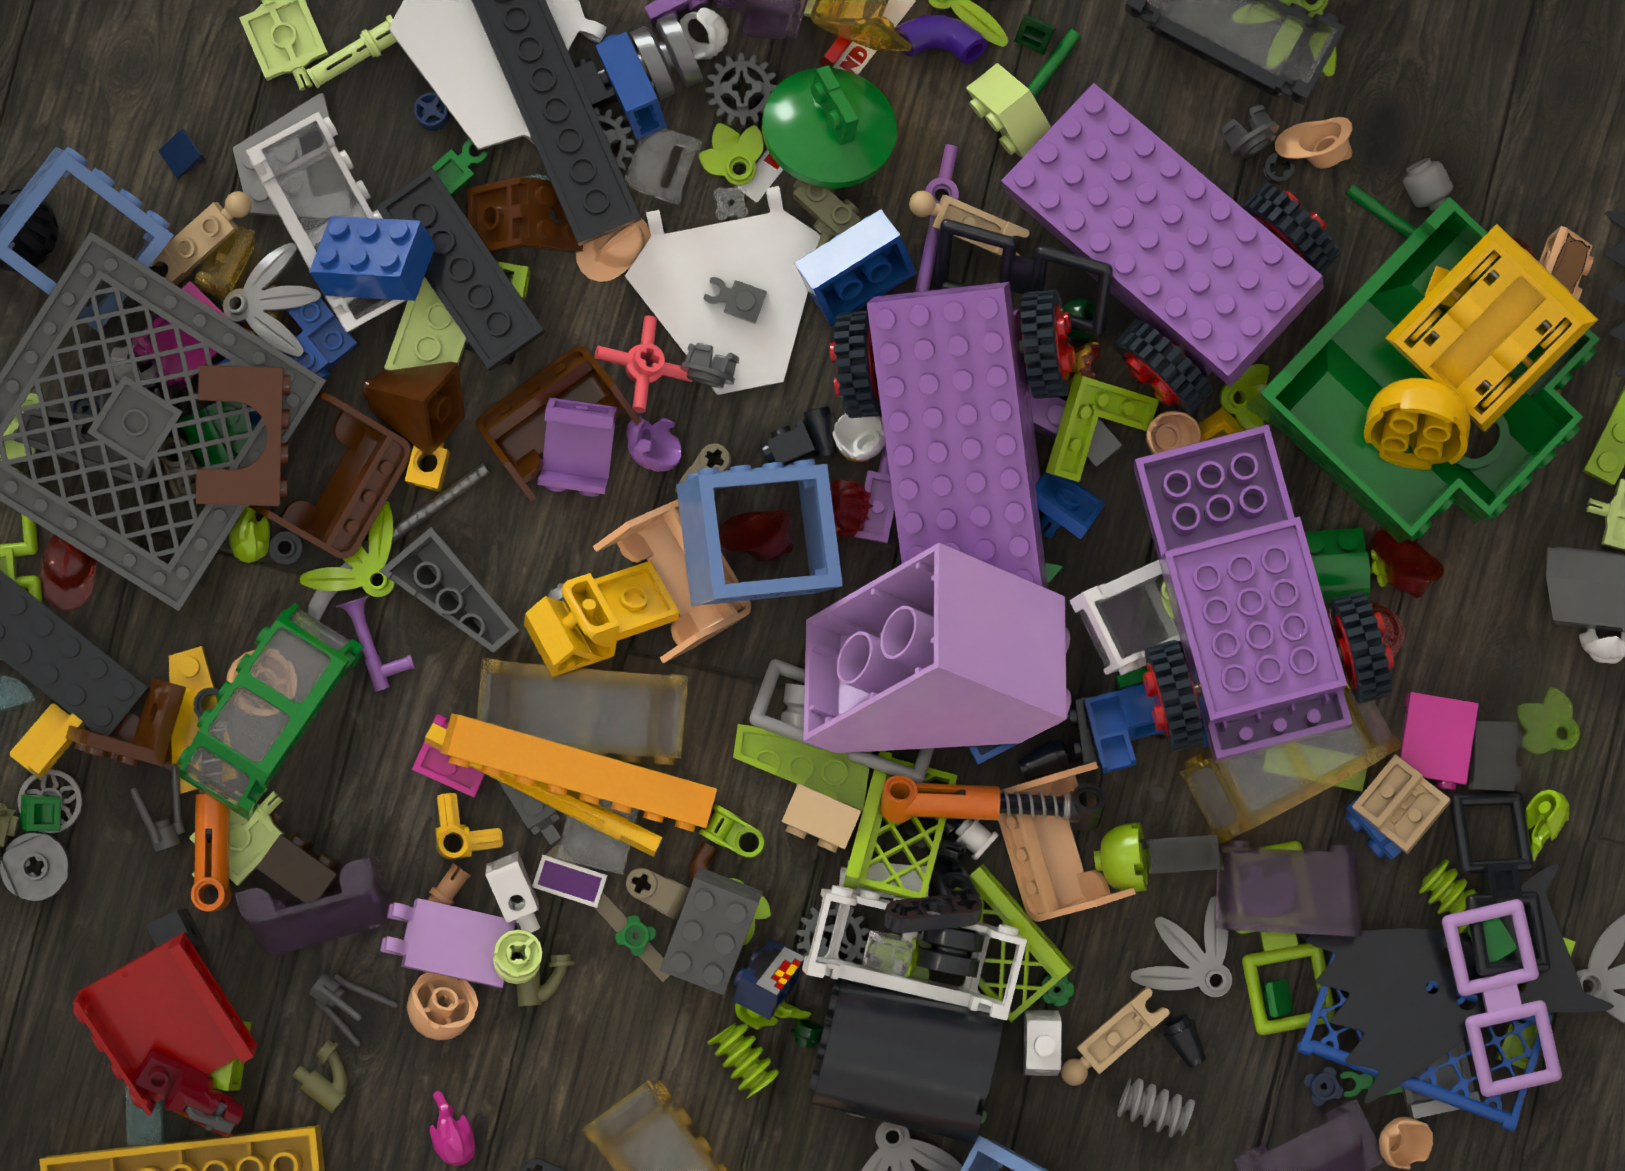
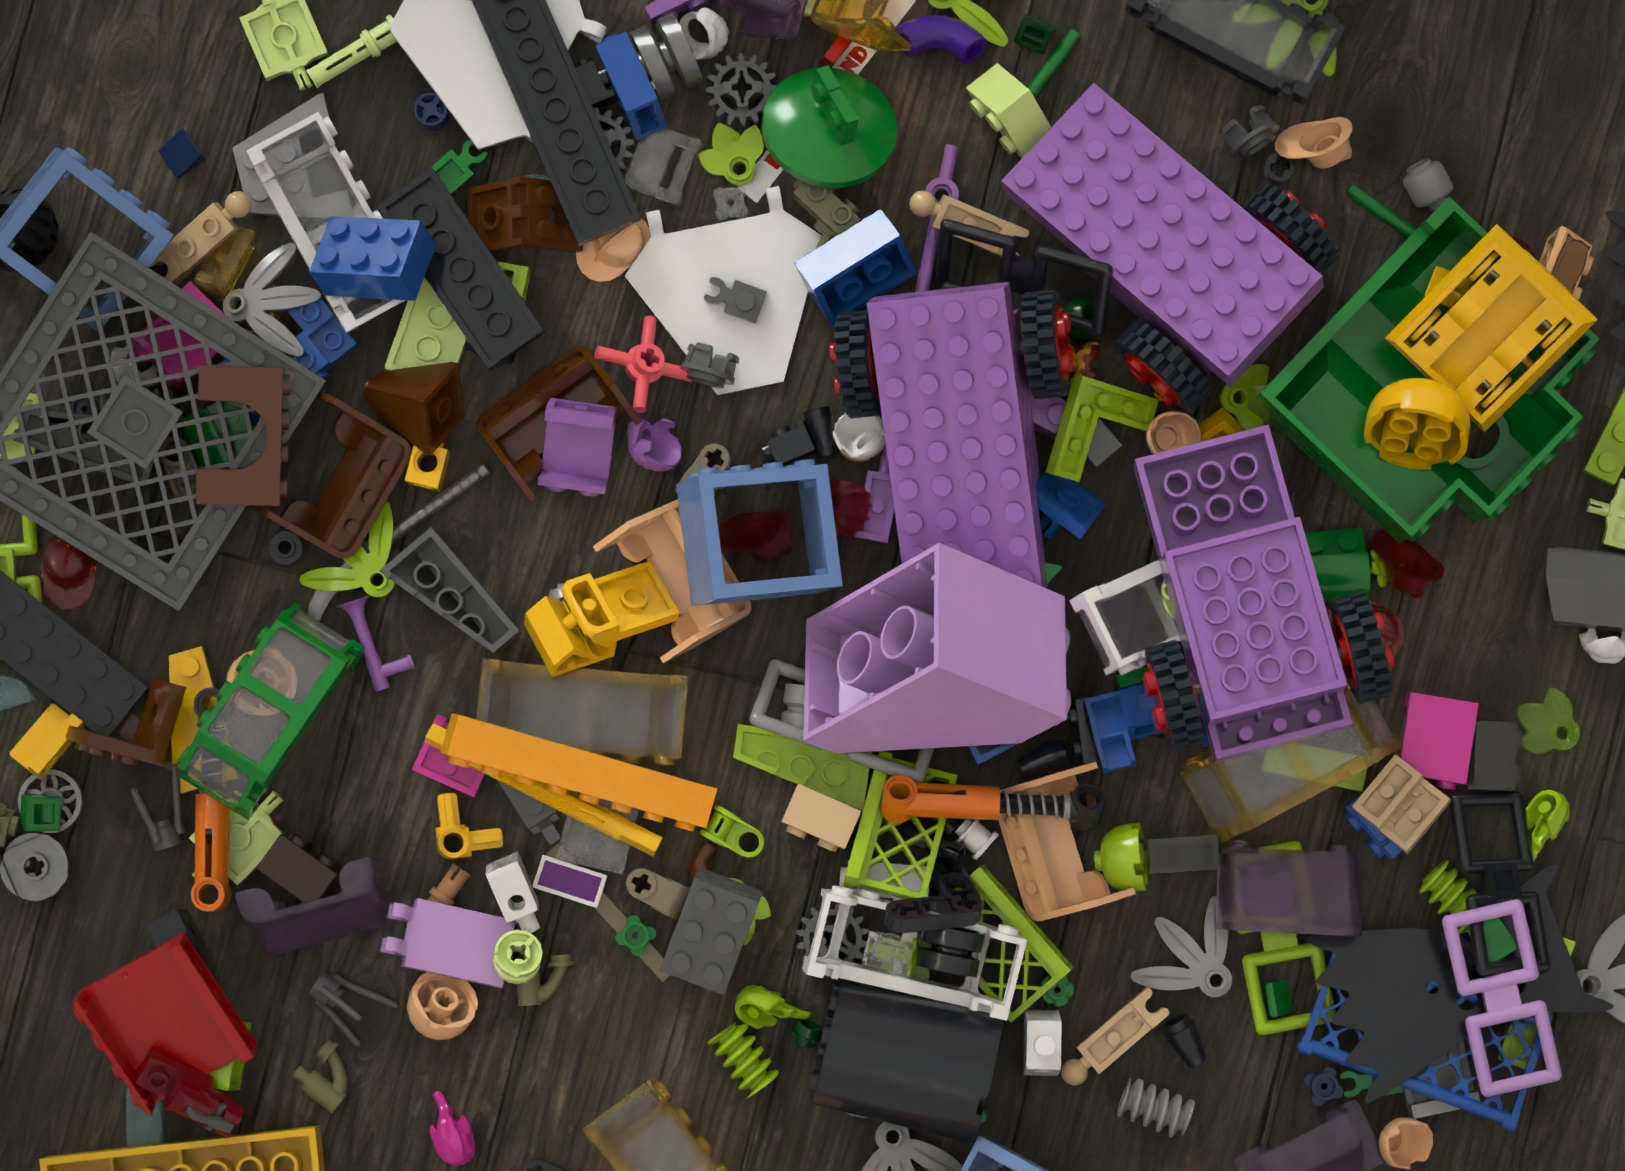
(249, 537): lime piece -> none
(768, 978): brick -> none

